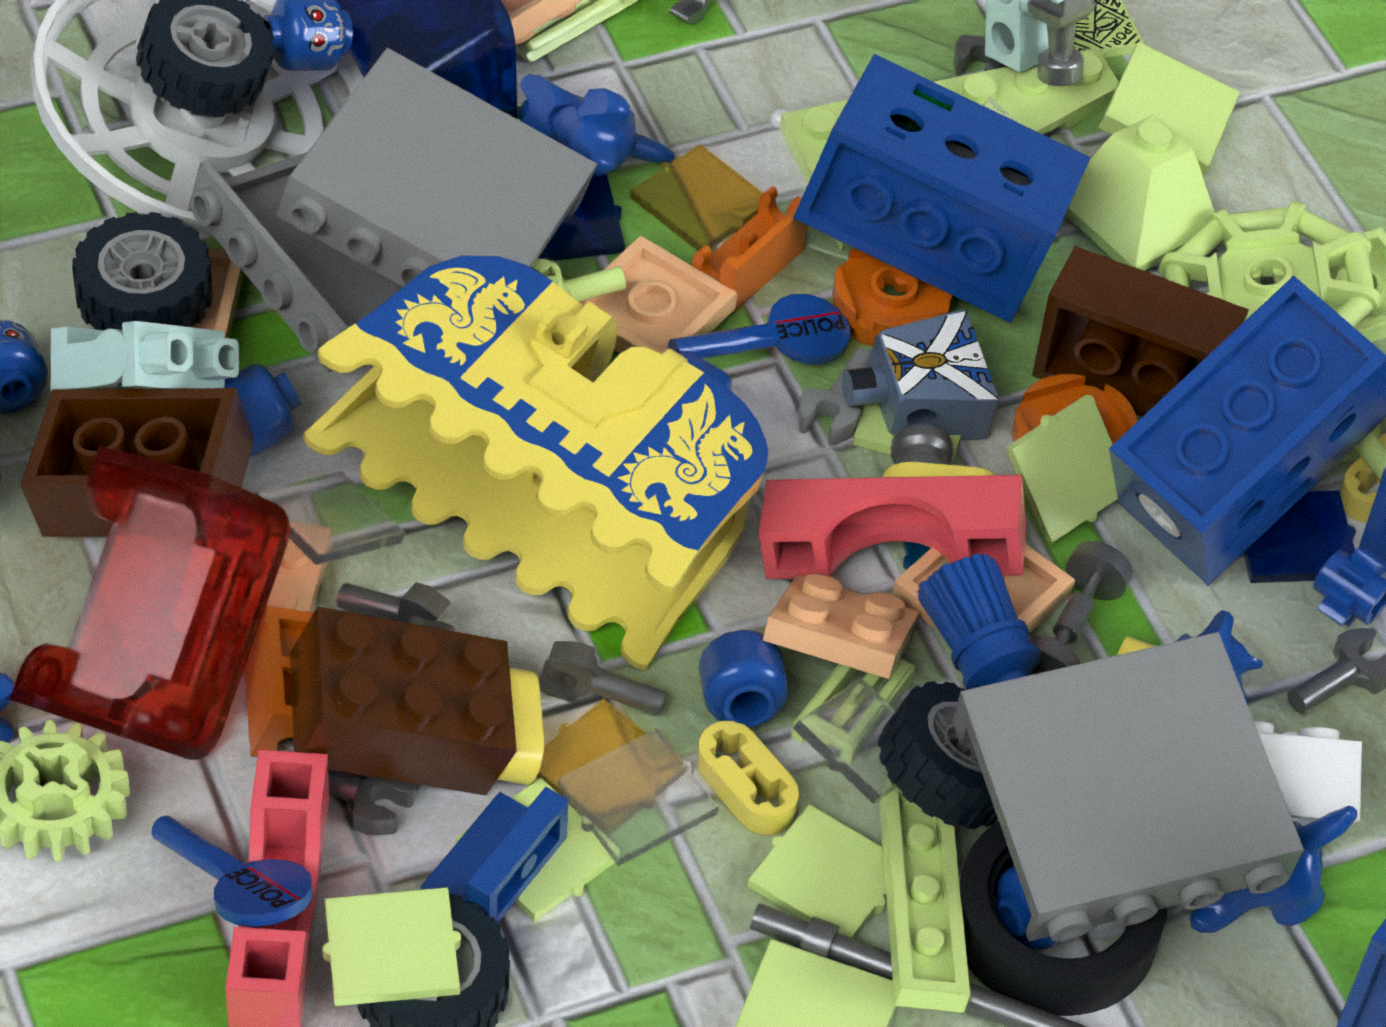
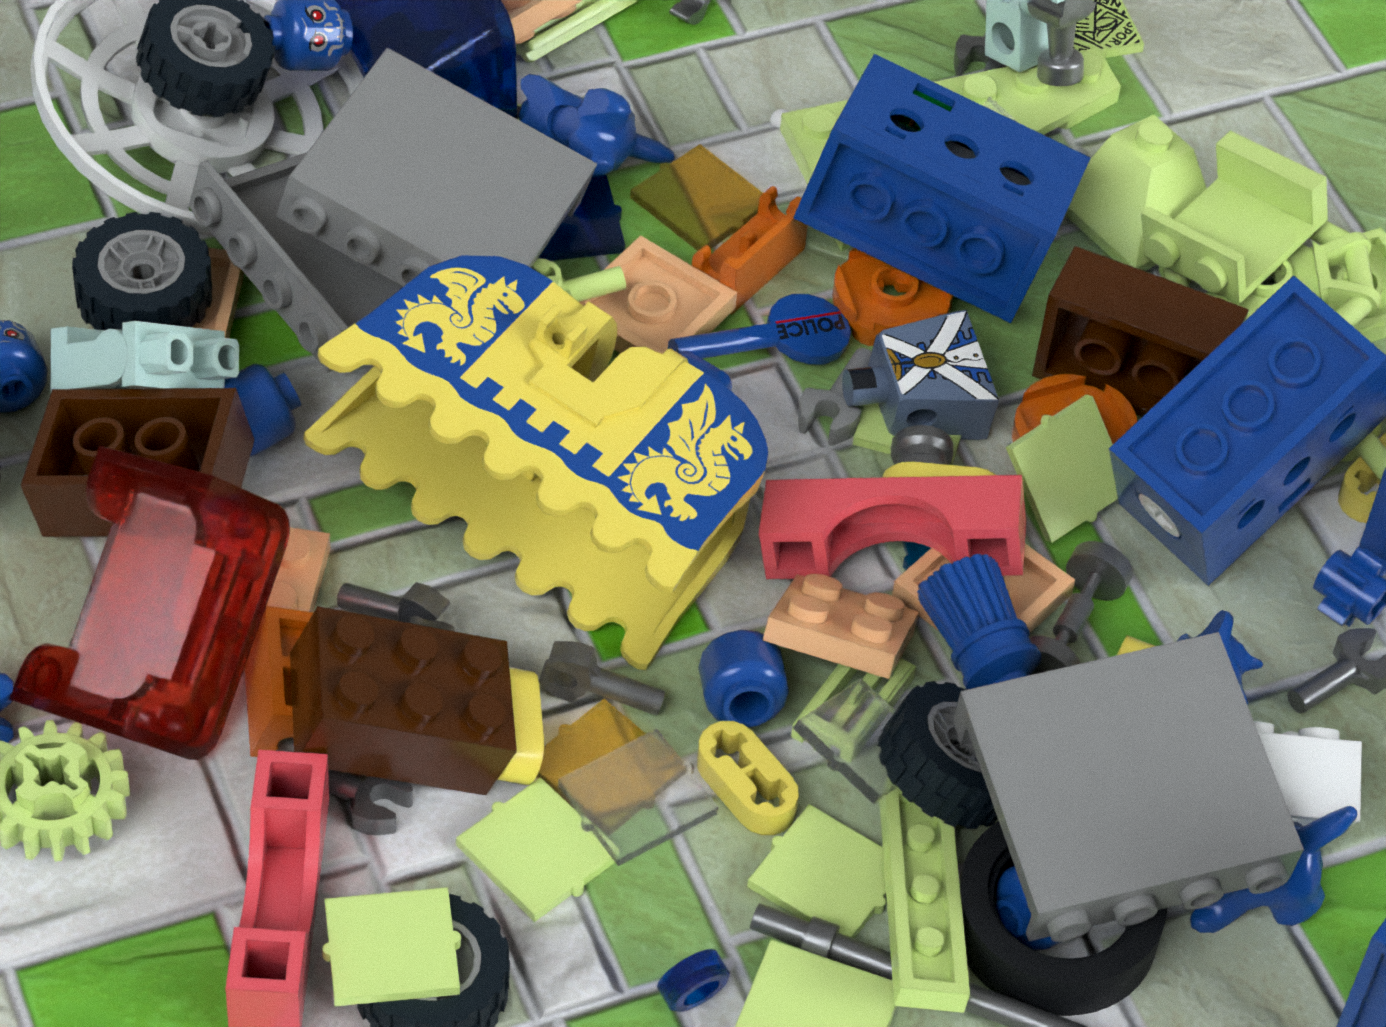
(246, 893): blue piece -> none
(333, 517): clear piece -> none
(503, 851): blue panel -> none
(693, 980): none -> clear blue tile
(1175, 93): yellowish green tile -> none
(1242, 222): none -> yellowish green panel
(1301, 540): clear blue piece -> none

